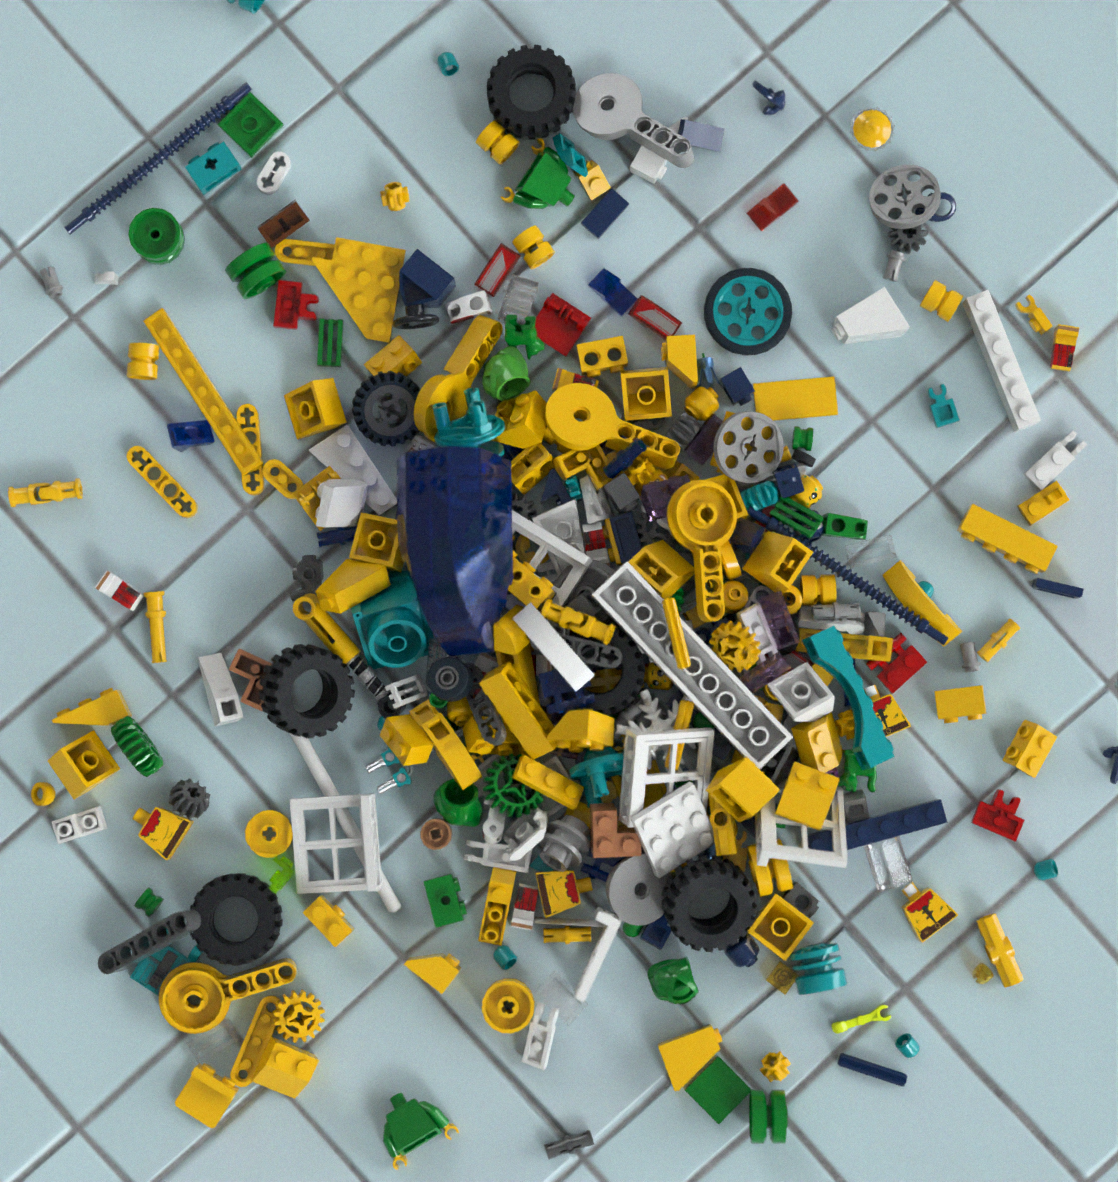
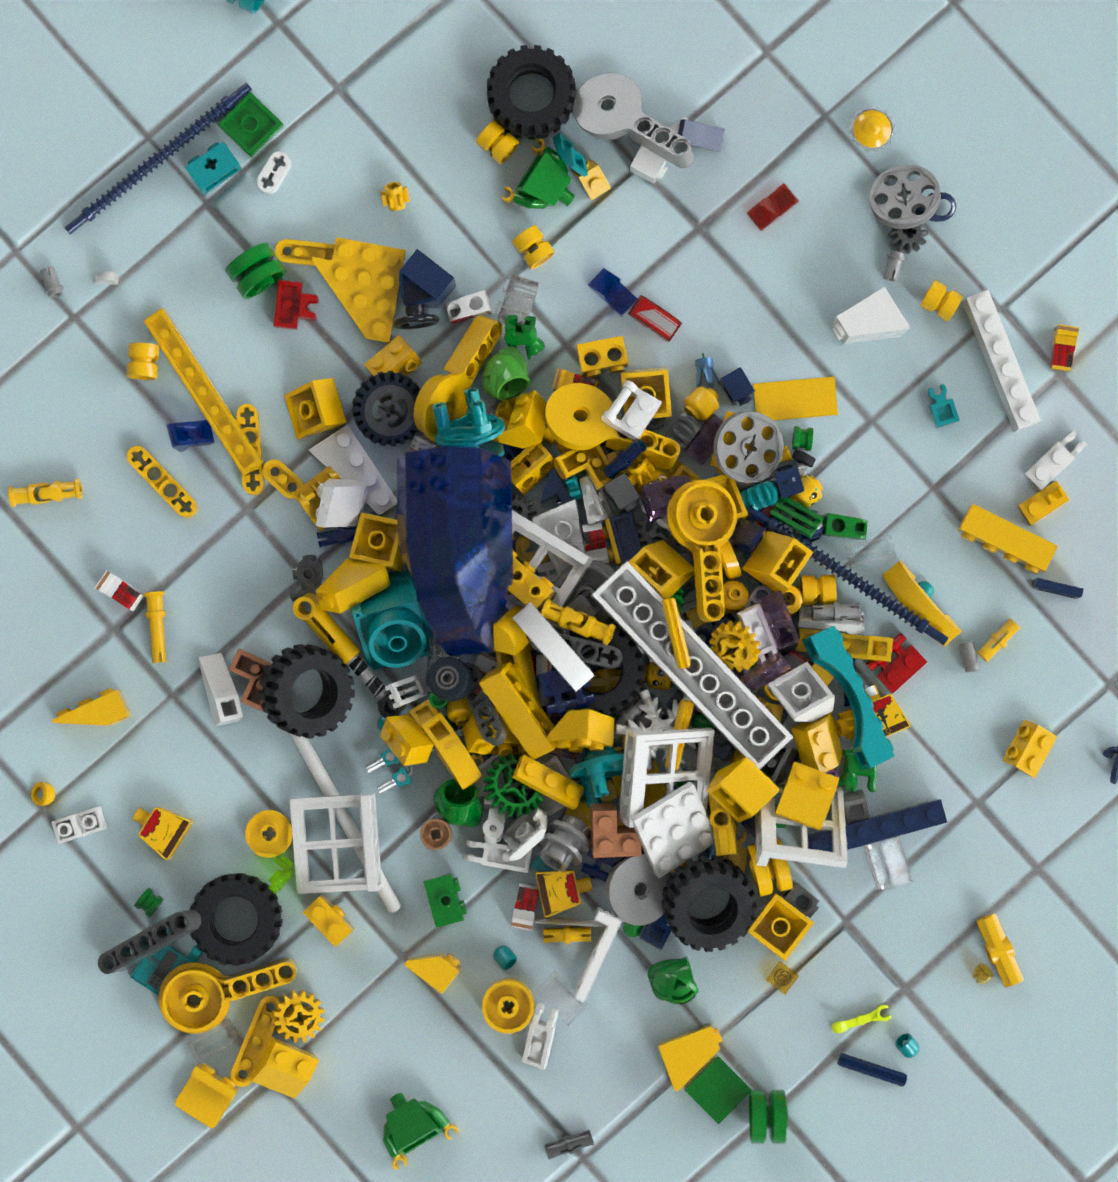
(83, 764): yellow slope -> none
(137, 746): green gear -> none
(150, 224): green wheel -> none
(189, 798): dark grey gear -> none
(283, 223): reddish brown brick -> none
(331, 322): green tile -> none
(445, 60): teal piece -> none
(497, 270): slope -> none
(497, 906): yellow slope -> none
(560, 324): red hinge -> none
(605, 213): dark blue tile -> none
(638, 414): none -> white plate
(681, 358): yellow slope -> none
(744, 952): dark blue head -> none
(773, 329): wedge -> none
(775, 1066): yellow gear -> none
(776, 98): dark blue piece -> none
(818, 968): teal wheel -> none
(874, 624): light grey slope -> none
(926, 911): torso -> none
(960, 703): yellow brick -> none
(999, 817): red plate -> none
(1038, 320): yellow plate -> none
(1046, 869): teal piece -> none

